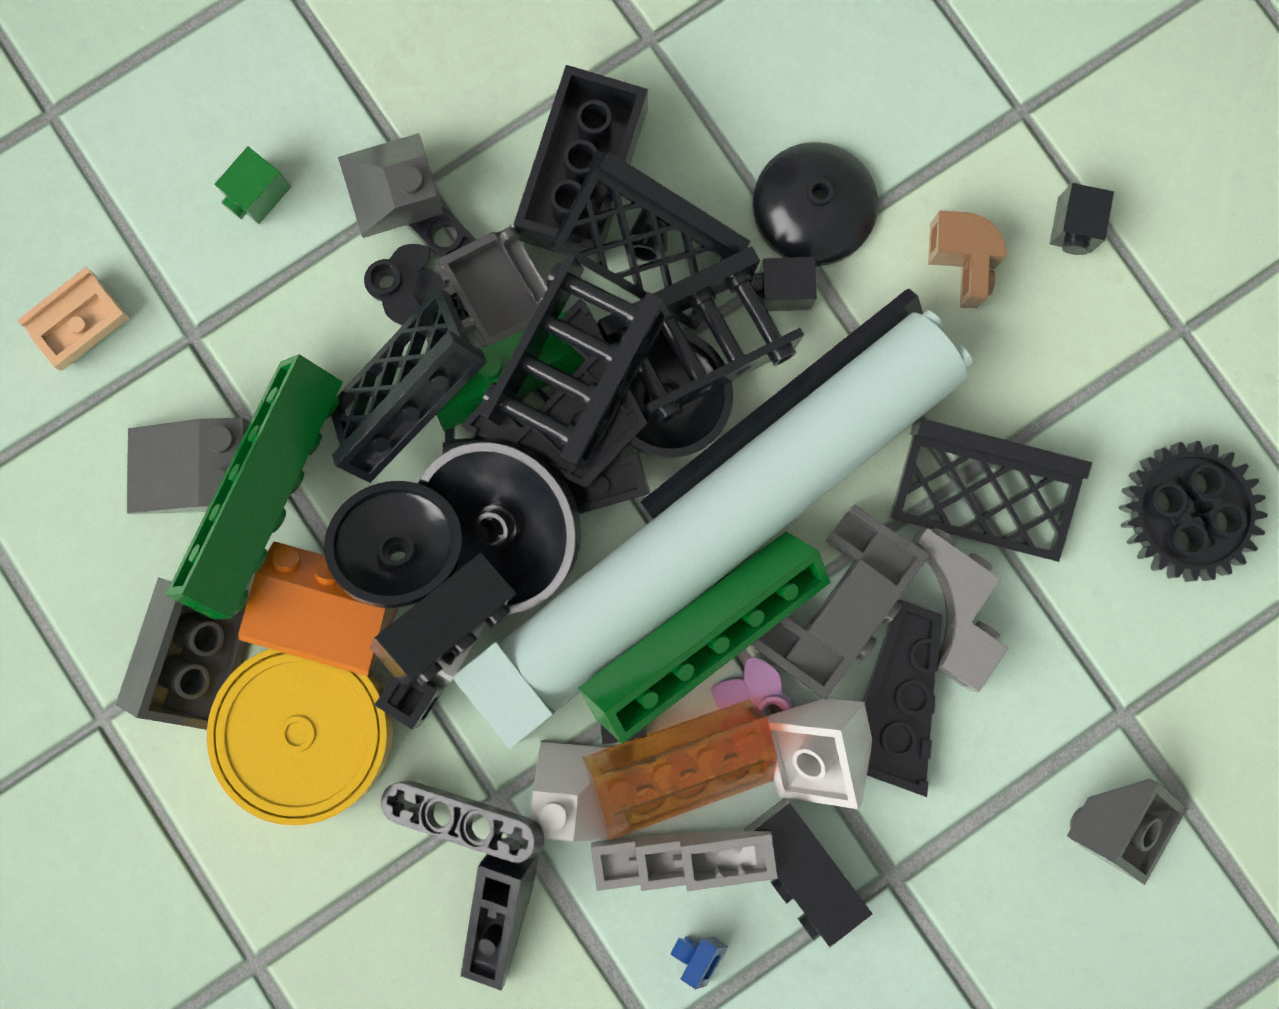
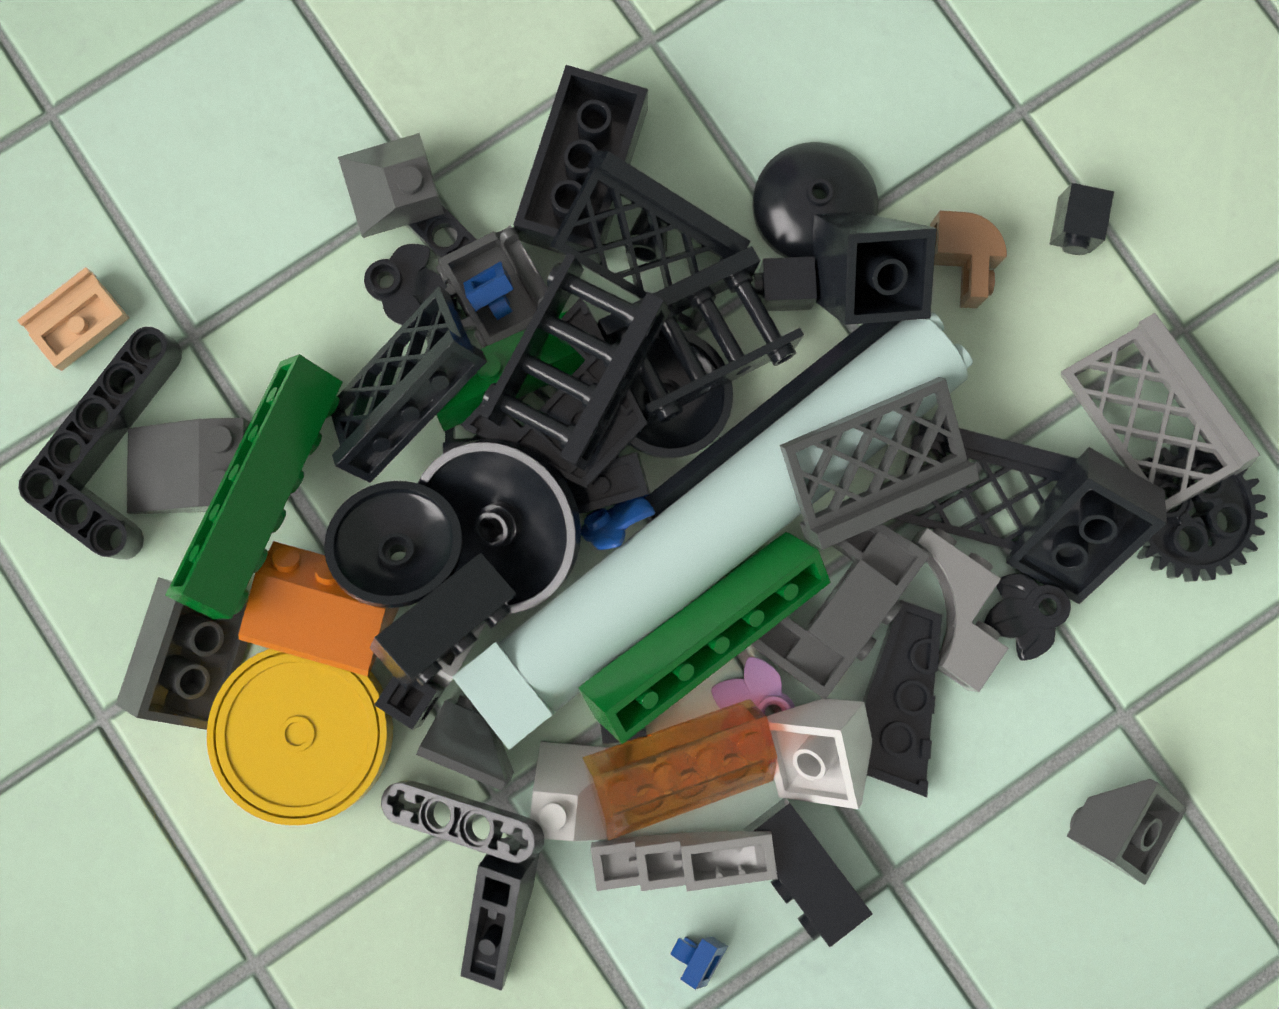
(97, 443): none -> black beam
(251, 186): green brick -> none
(467, 744): none -> dark grey slope
(490, 288): none -> blue tile
(607, 527): none -> blue plate
(873, 267): none -> black slope
(886, 499): none -> dark grey fence
(1020, 615): none -> black plate
(1089, 526): none -> black slope
(1190, 392): none -> light grey fence

